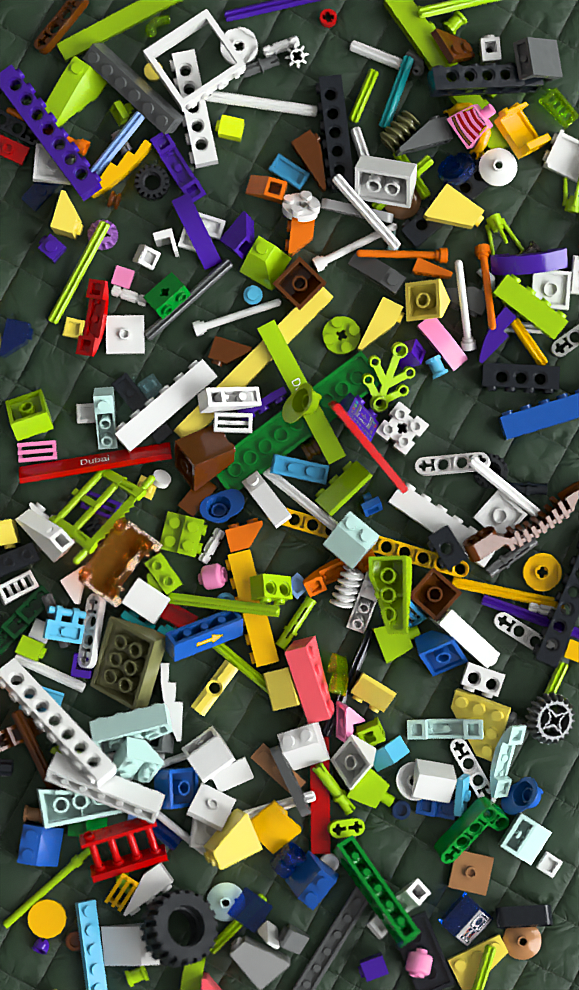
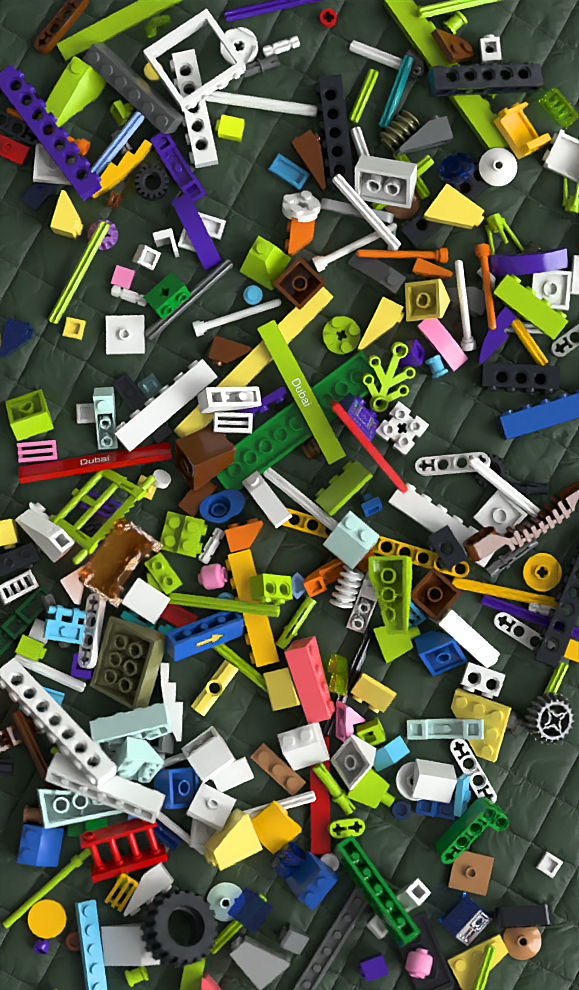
(51, 247): dark purple brick -> none
(95, 319): red slope -> none
(240, 235): dark purple slope -> none
(267, 188): orange slope -> none
(269, 934): white slope -> none
(290, 781): dark grey beam -> none
(299, 469): dark azure tile -> none
(301, 402): lime piece -> none
(302, 54): white gear -> none
(471, 125): torso -> none
(501, 760): light aqua slope -> none
(522, 796): blue piece -> none
(524, 838): light aqua slope -> none
(537, 59): panel -> none

